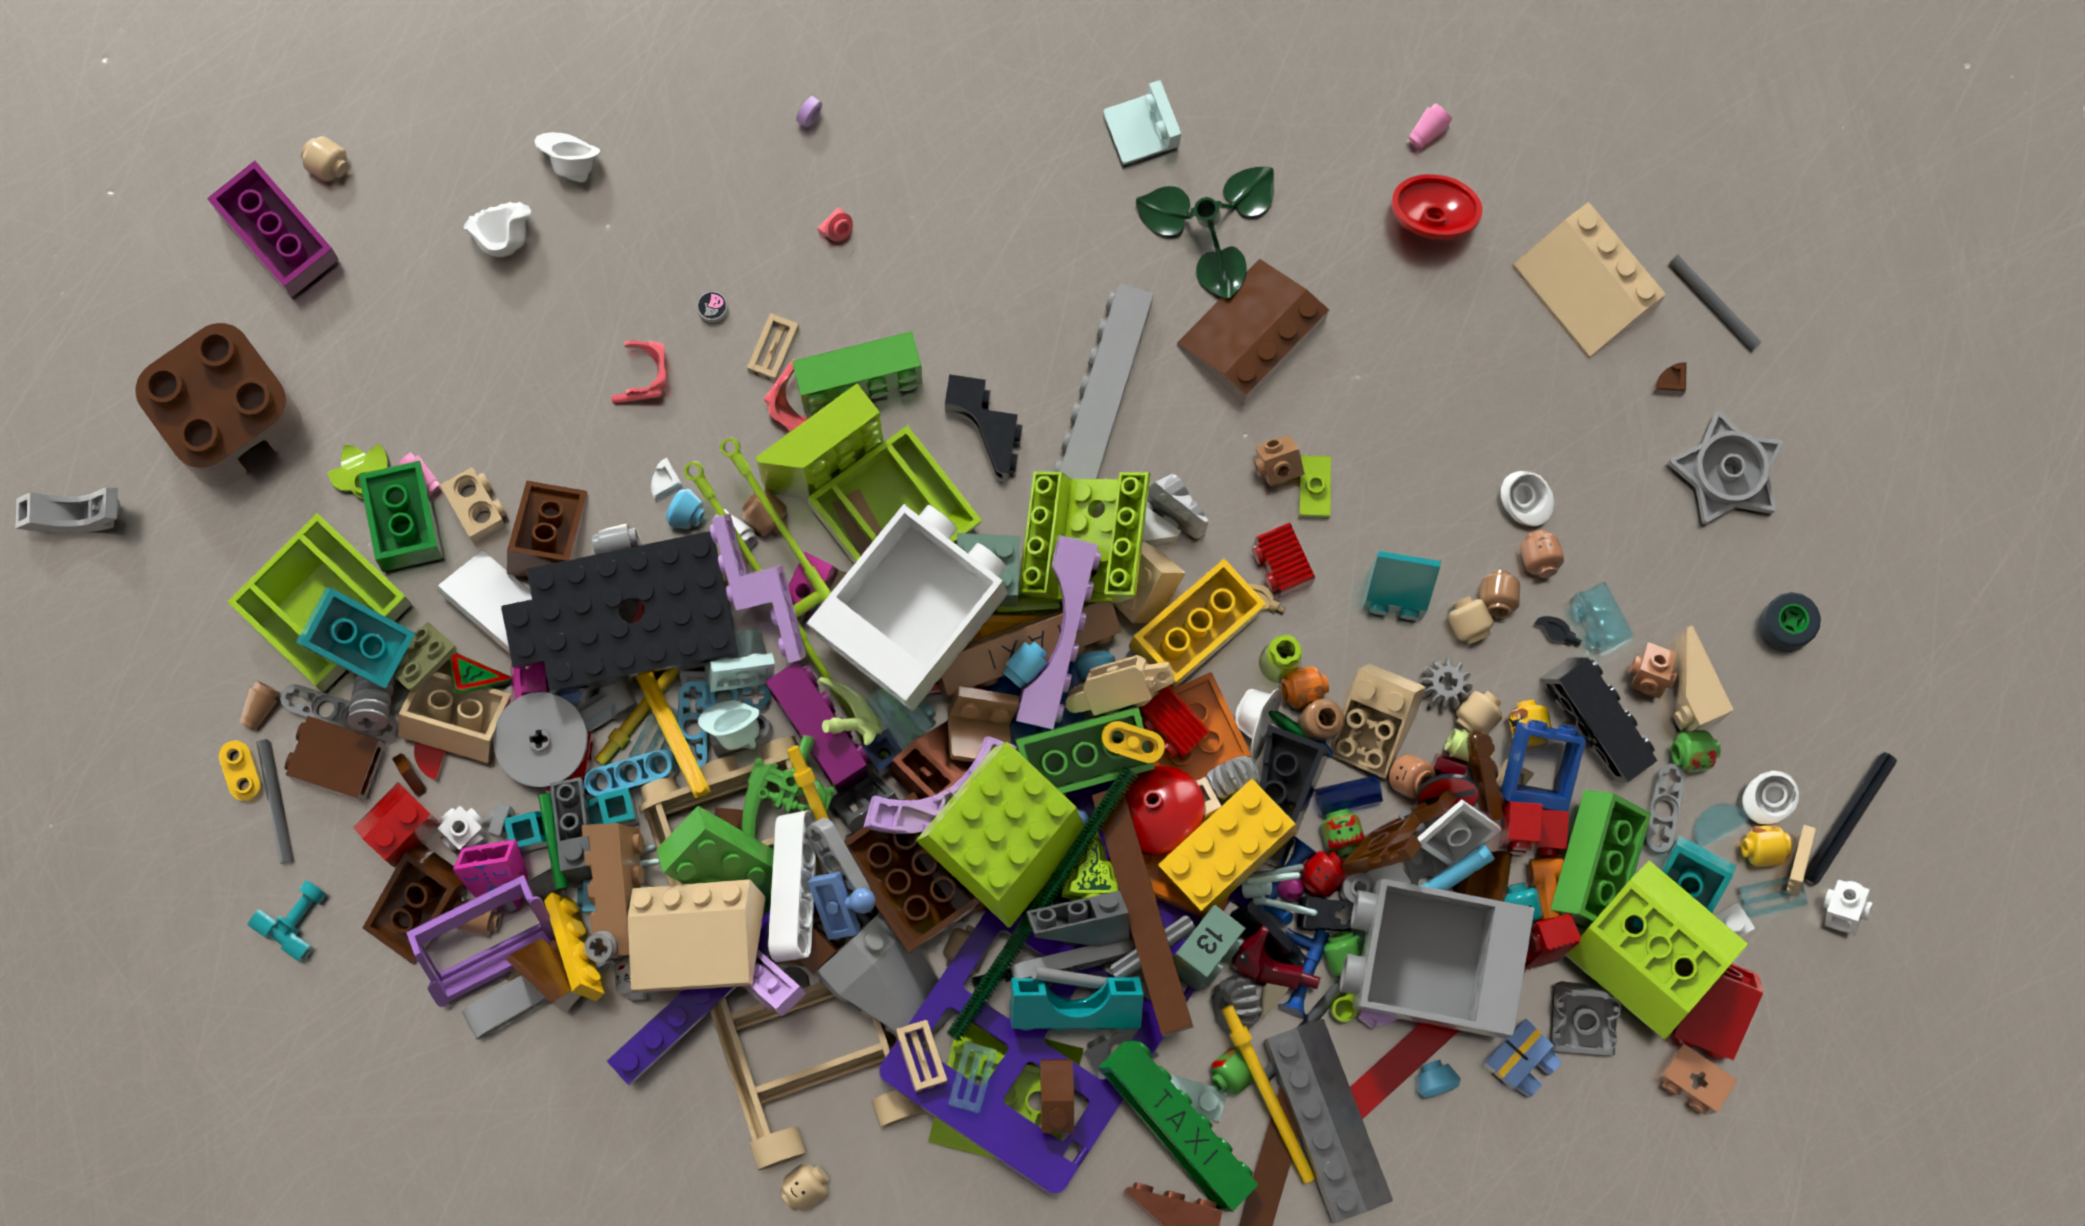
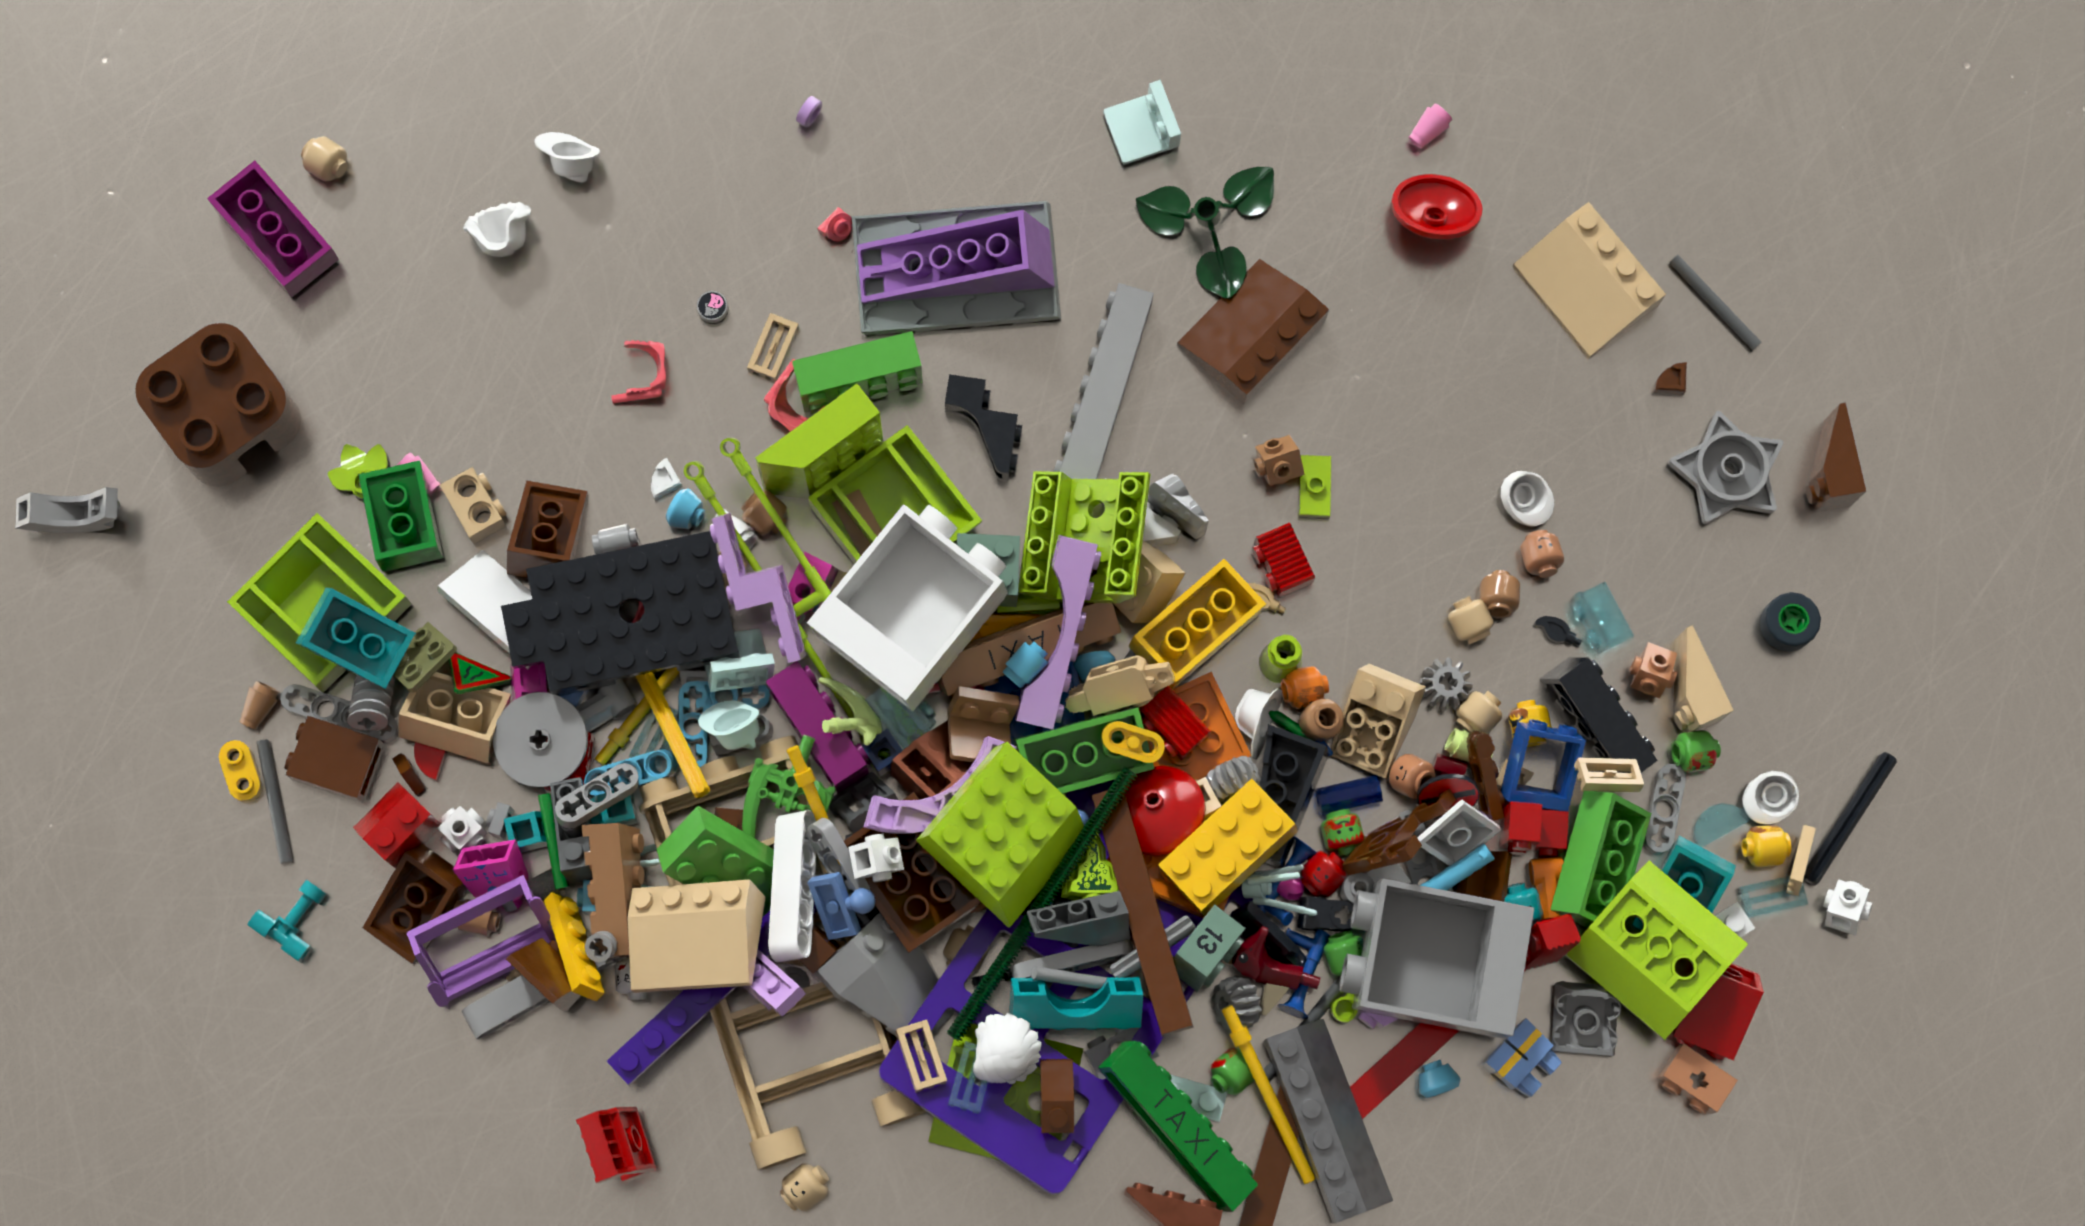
(572, 799): none -> light grey beam
(616, 1144): none -> red plate
(876, 858): none -> white brick
(956, 268): none -> piece
(1005, 1049): none -> white hair
(1400, 585): teal slope -> none
(1610, 779): none -> tan tile
(1836, 471): none -> reddish brown slope

